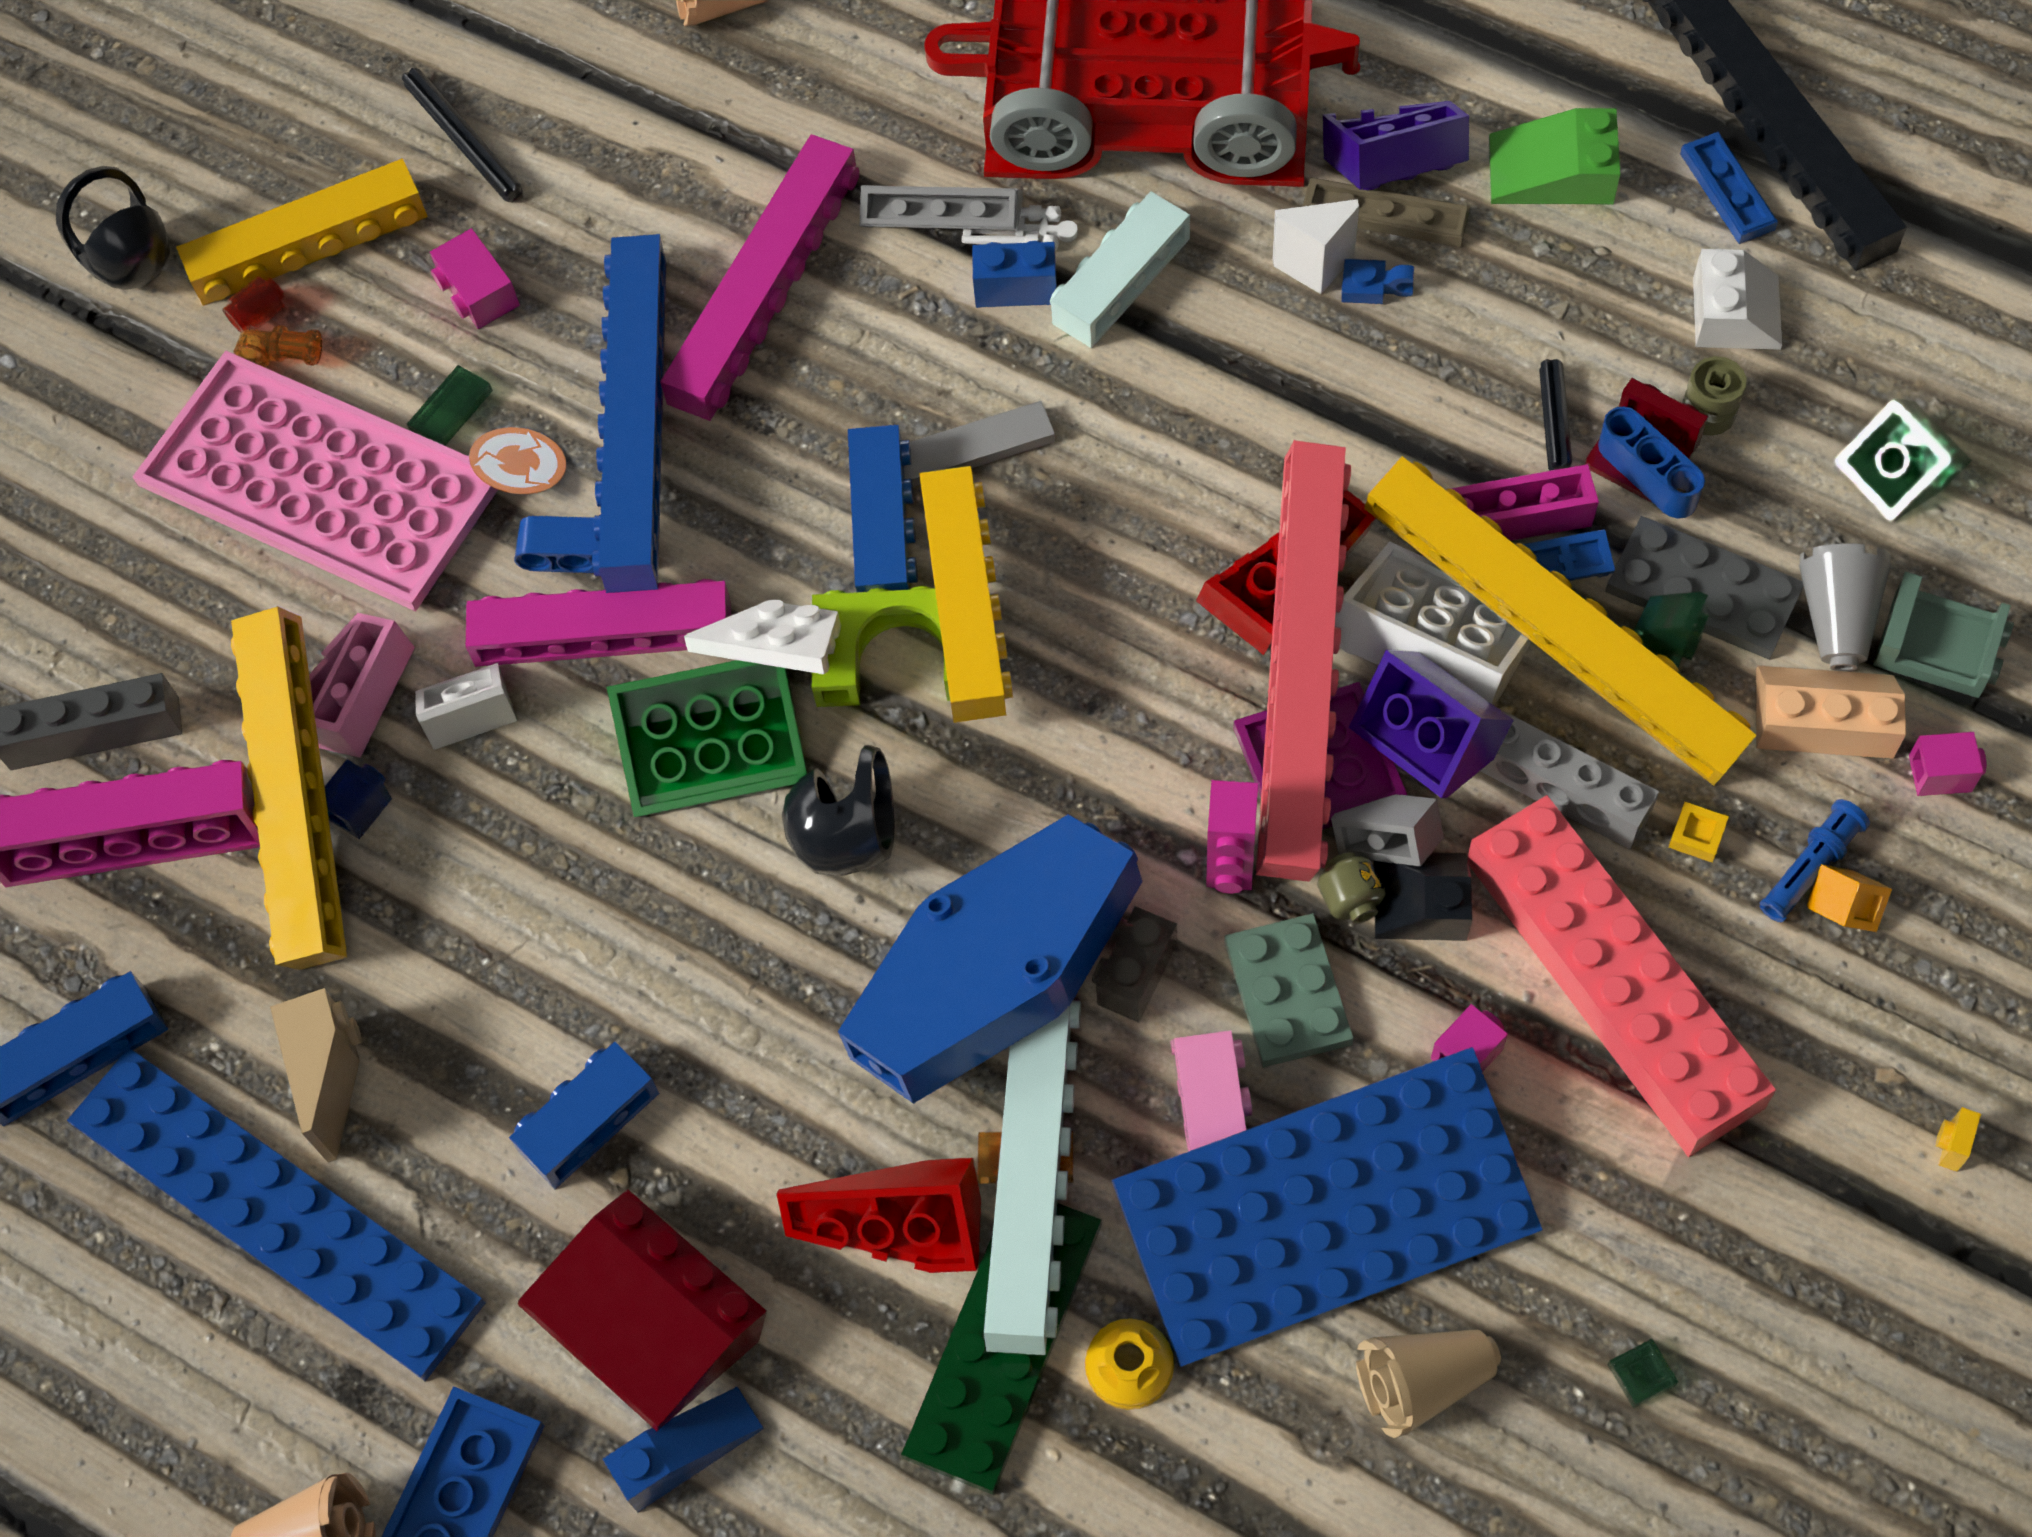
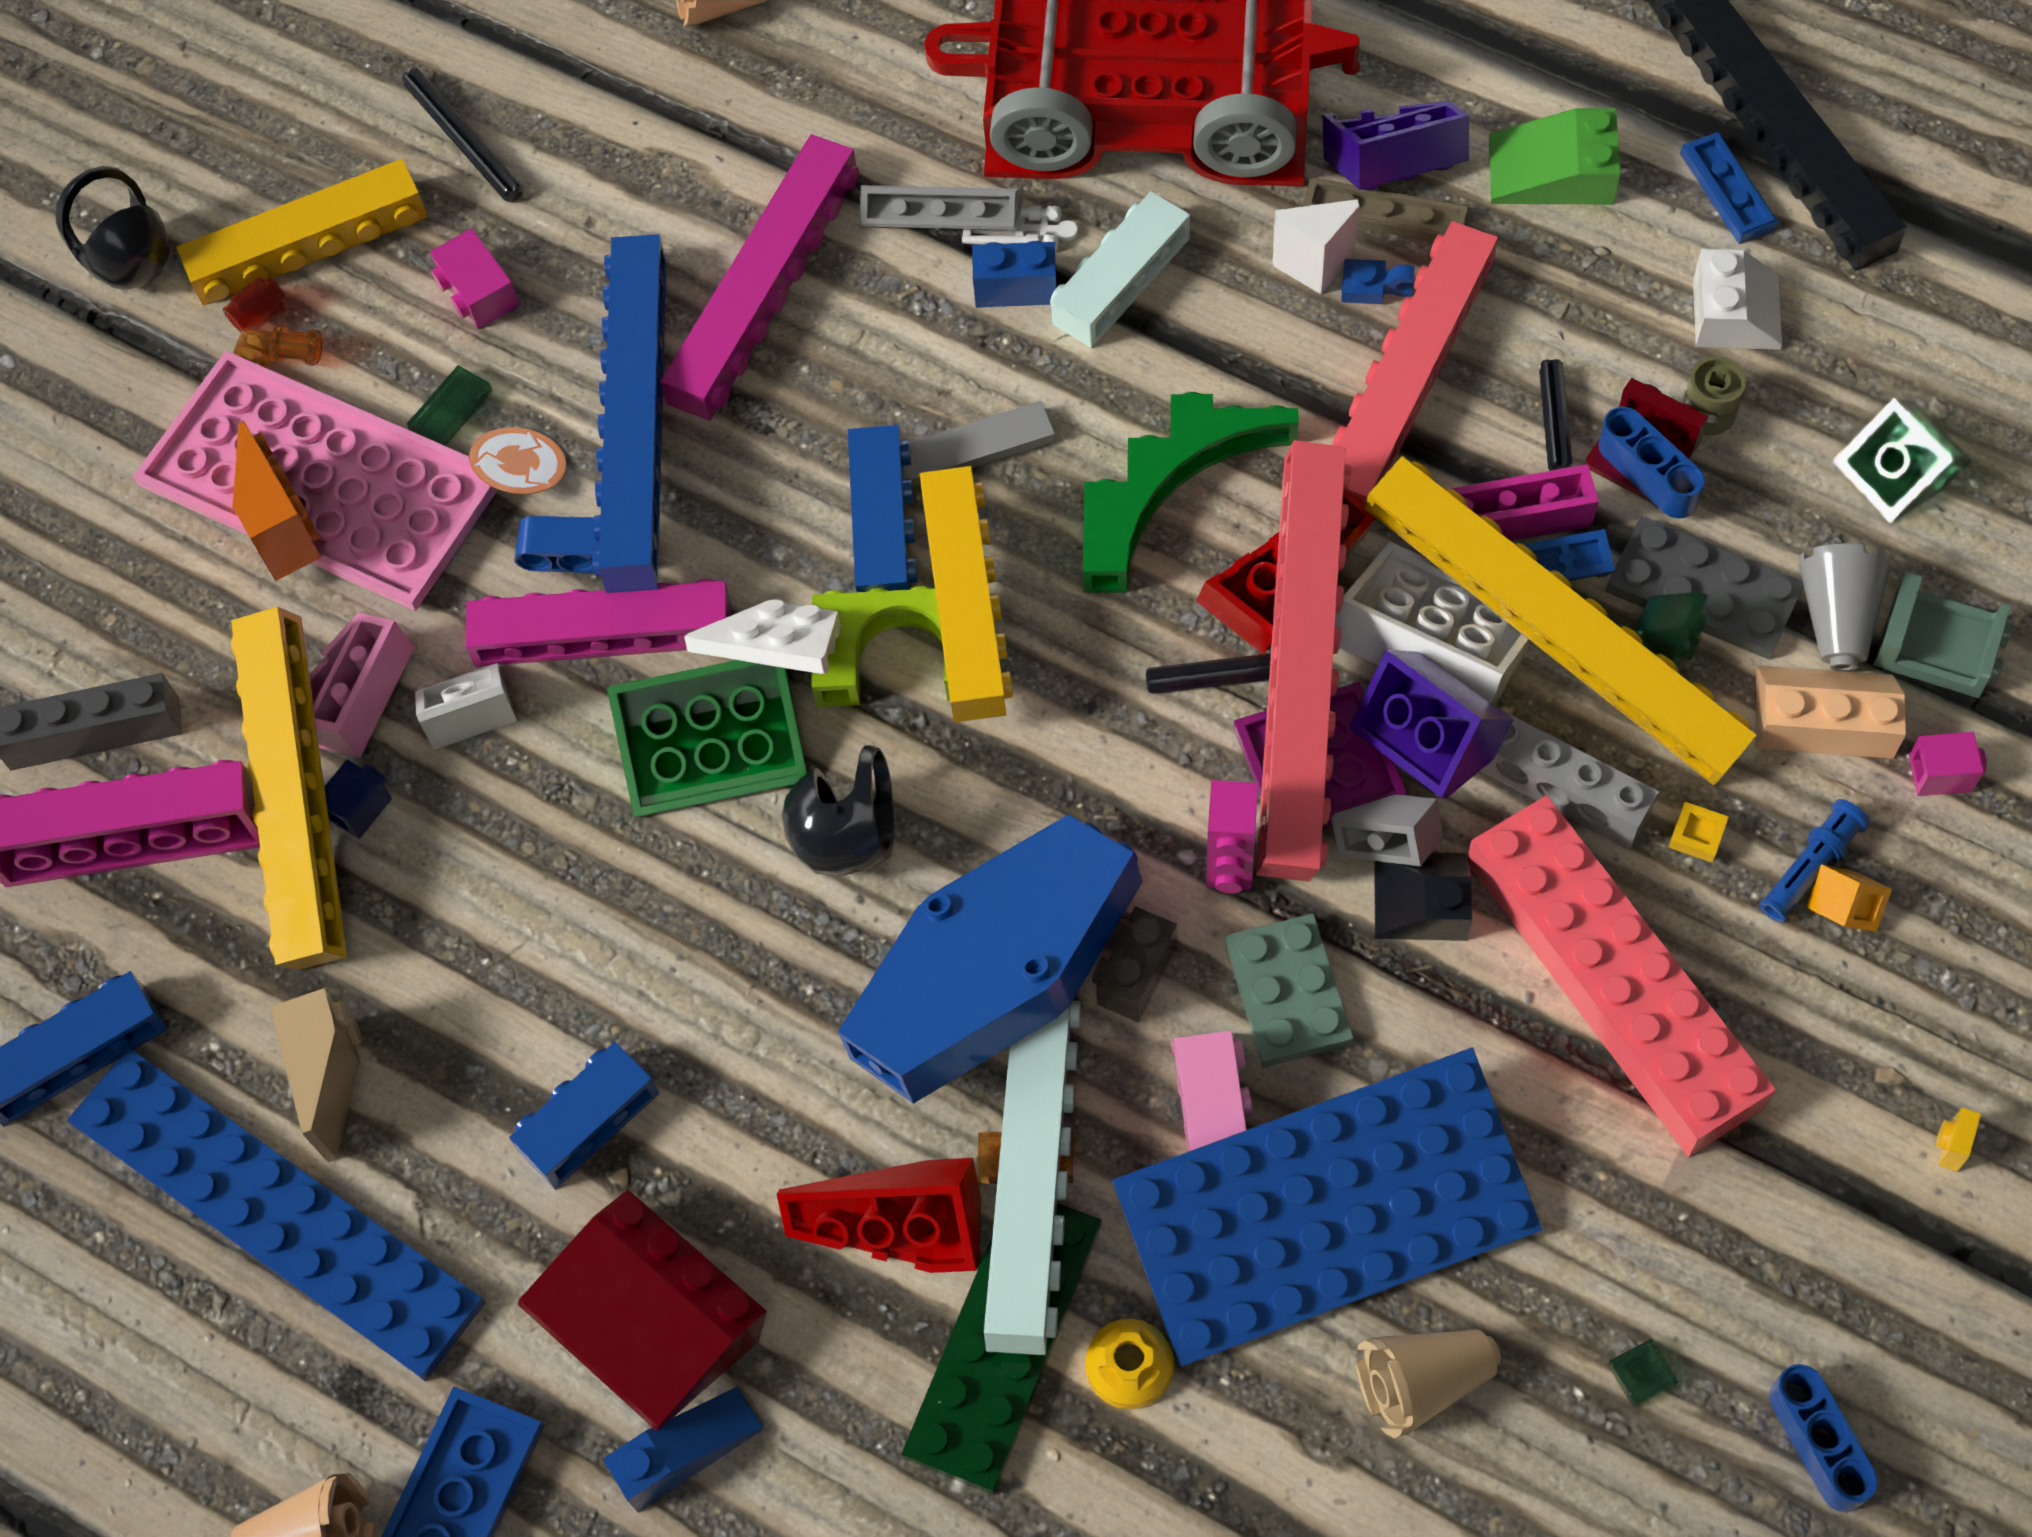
(271, 508): none -> orange slope
(1159, 465): none -> green arch
(1208, 673): none -> black axle
(1351, 888): olive head -> none
(1414, 354): none -> coral brick
(1475, 1030): dark pink brick -> none
(1822, 1463): none -> blue beam

